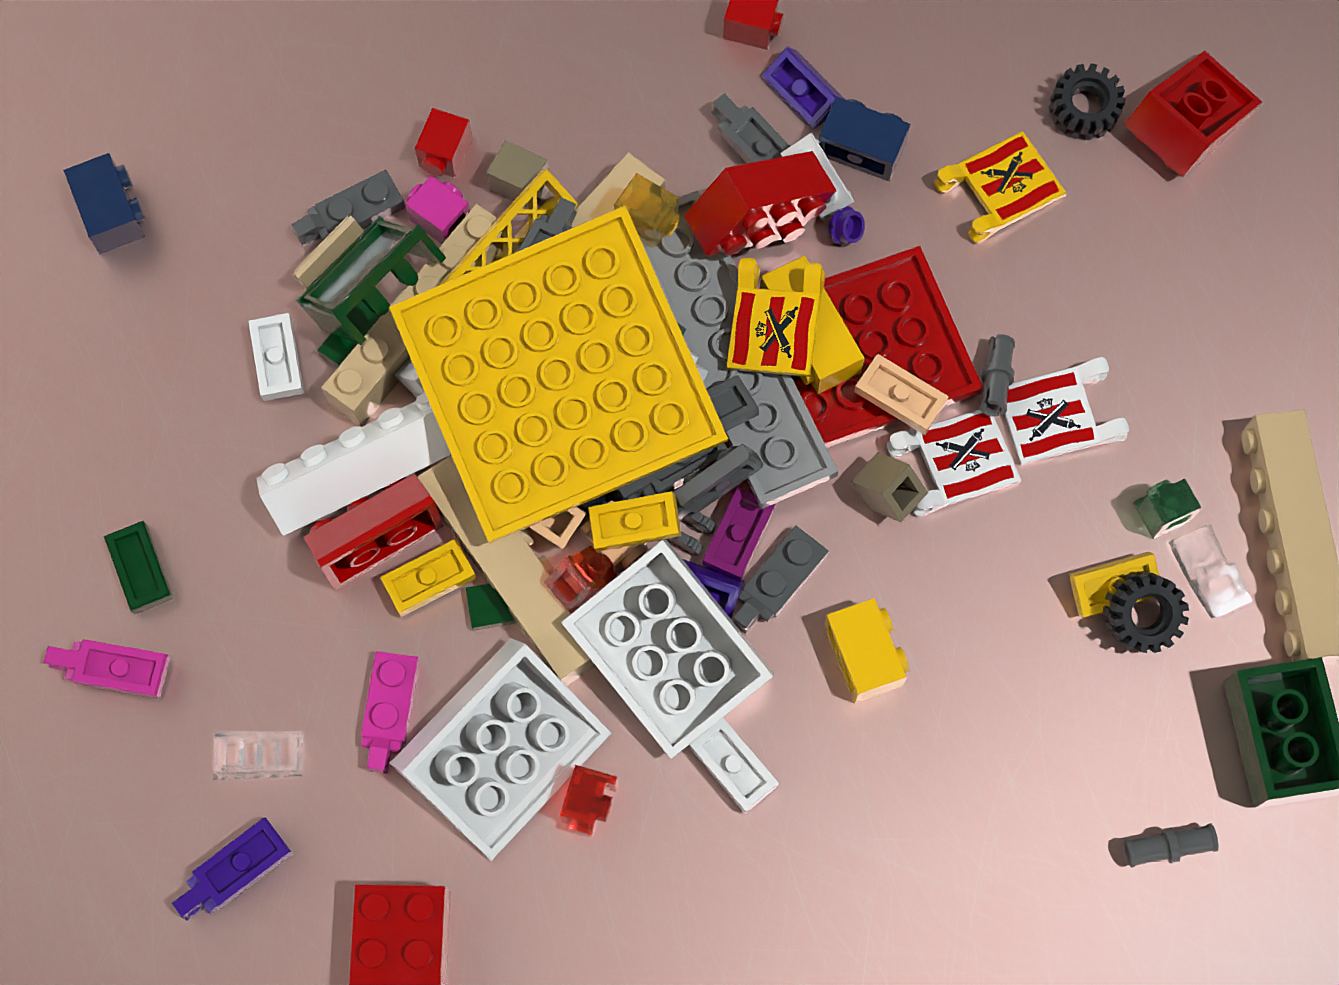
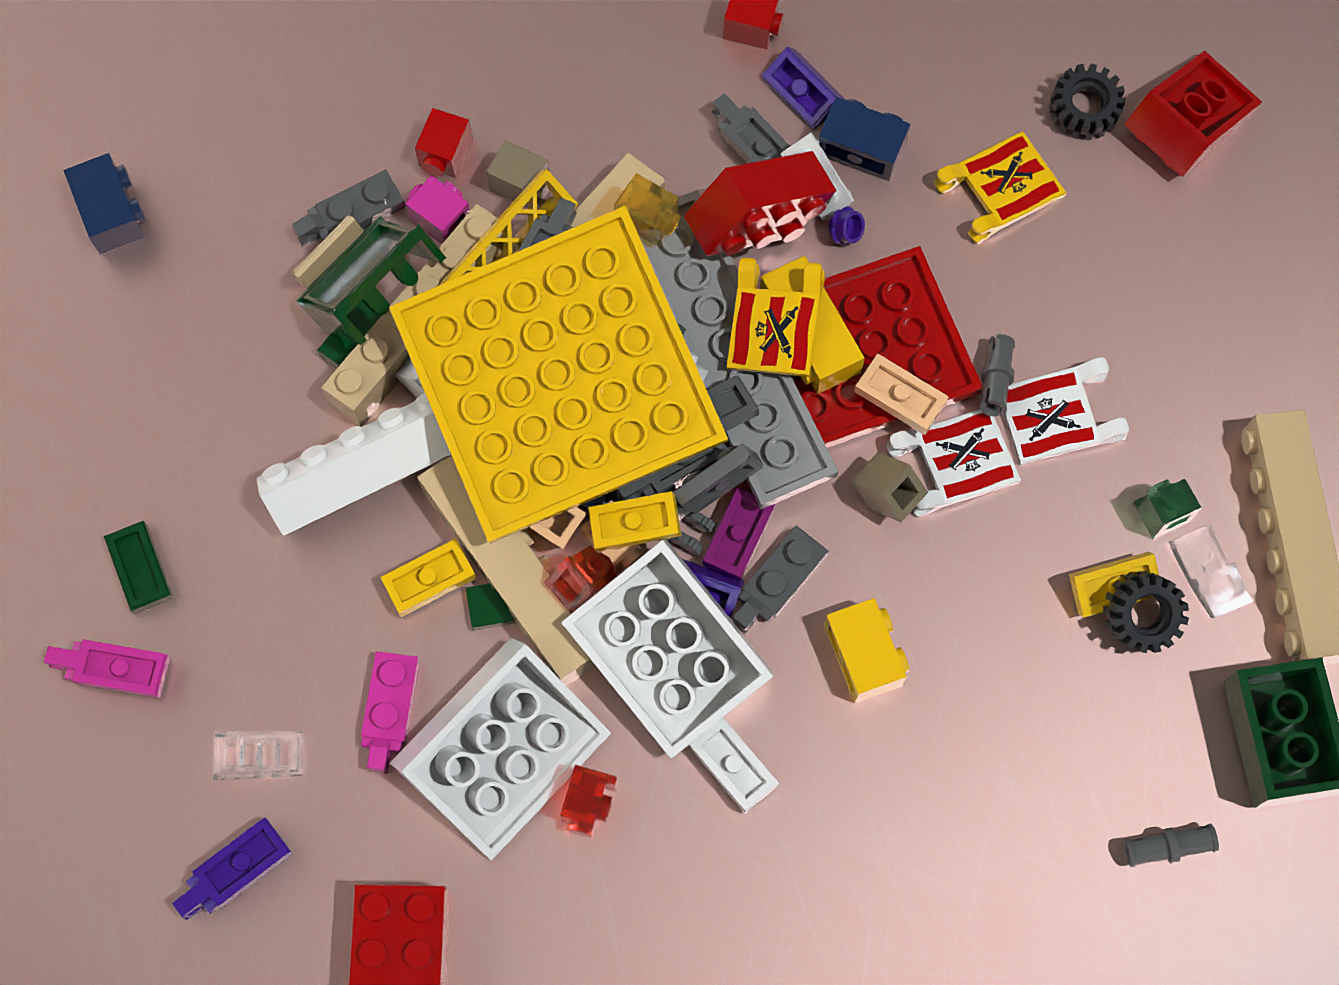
(276, 357): white plate -> none
(373, 530): red slope -> none

